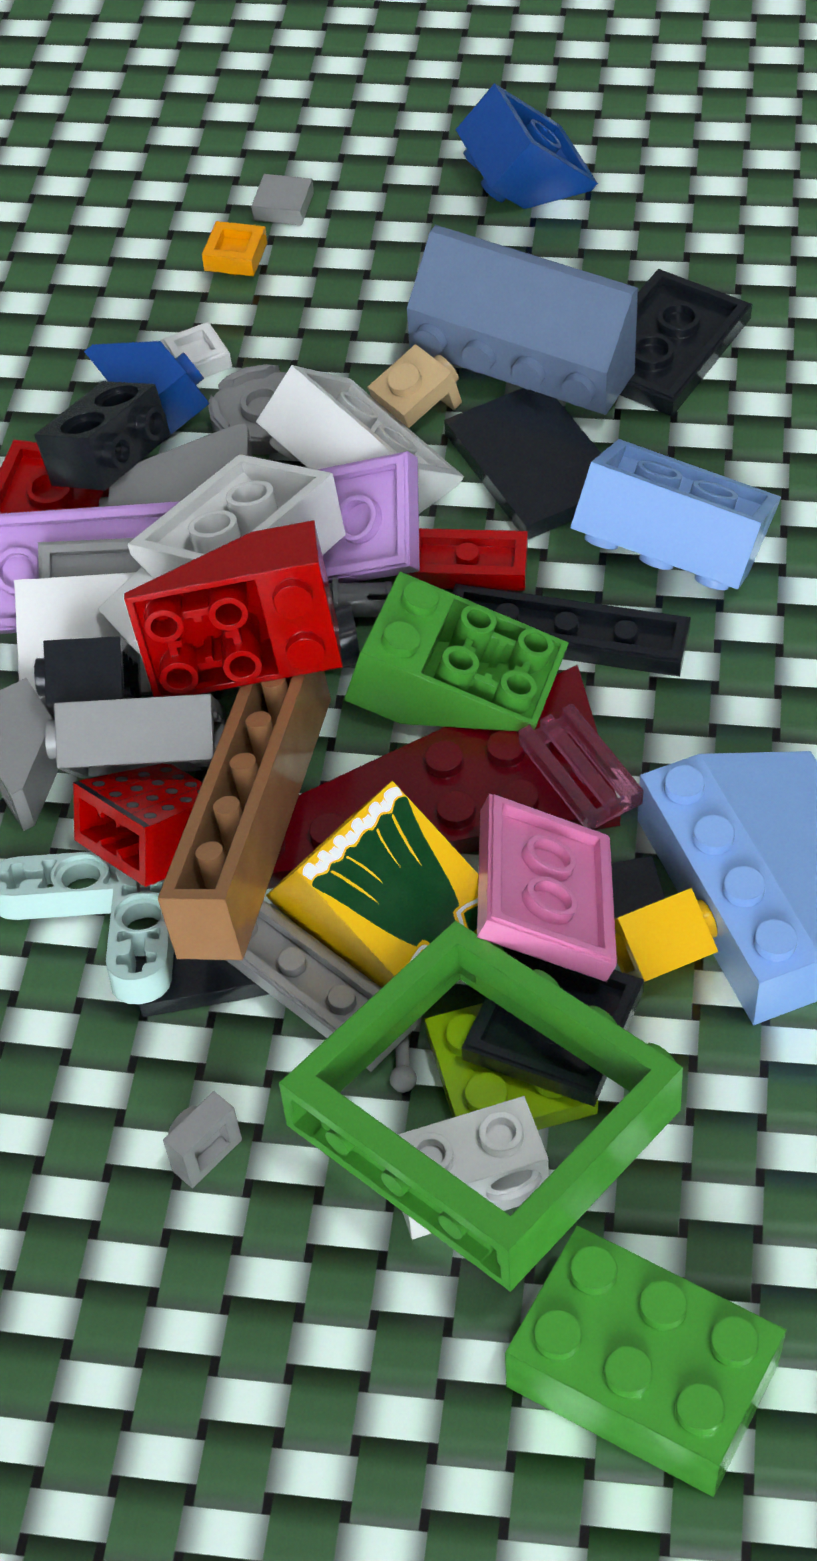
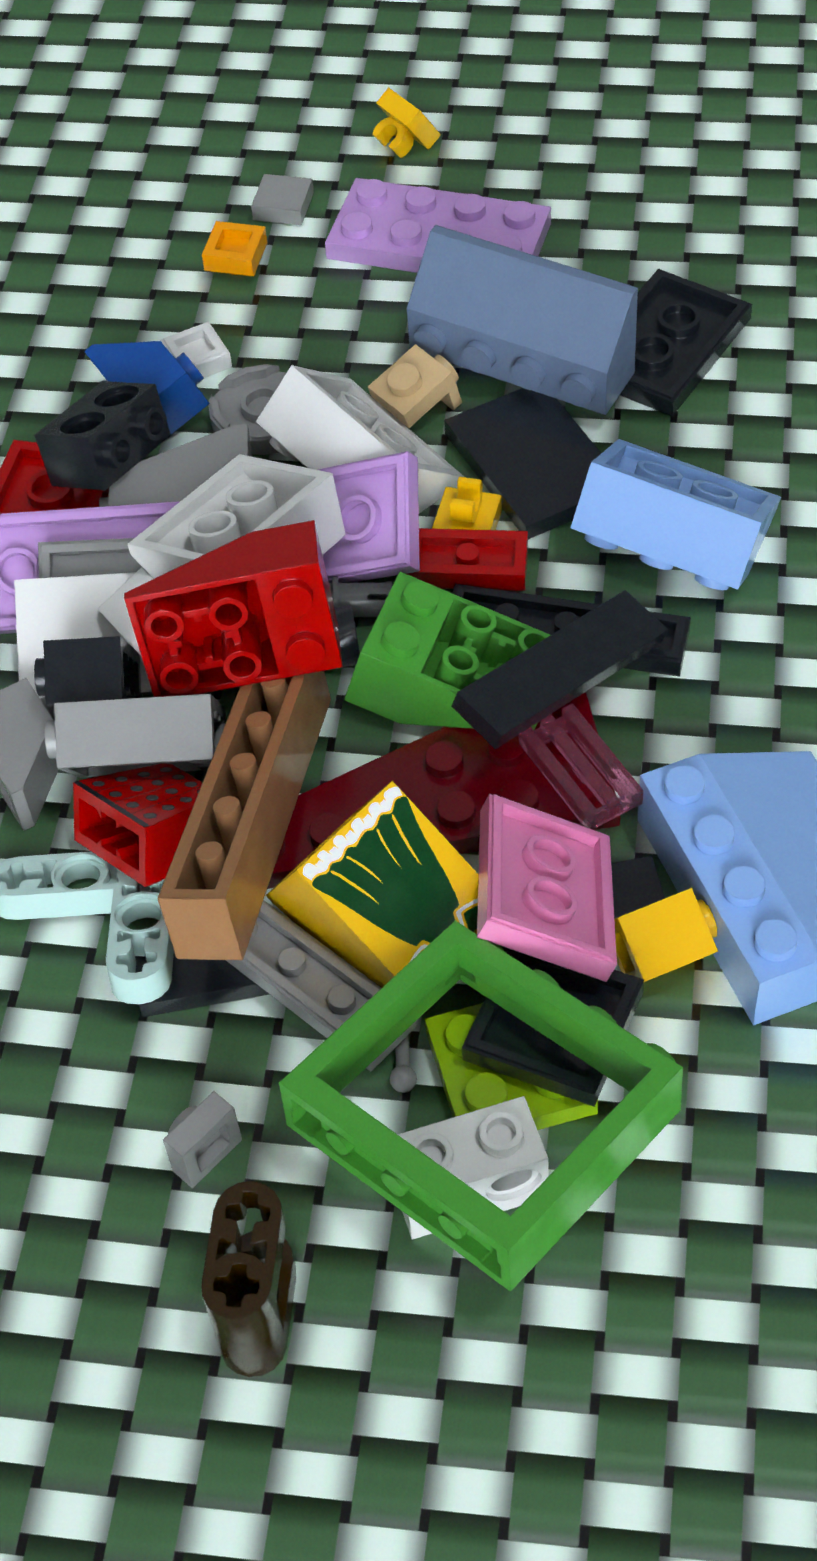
(244, 1296): none -> dark brown connector
(392, 222): none -> lavender plate
(405, 122): none -> yellow tile
(468, 507): none -> yellow tile
(522, 152): blue slope -> none
(558, 669): none -> black tile
(644, 1359): bright green brick -> none

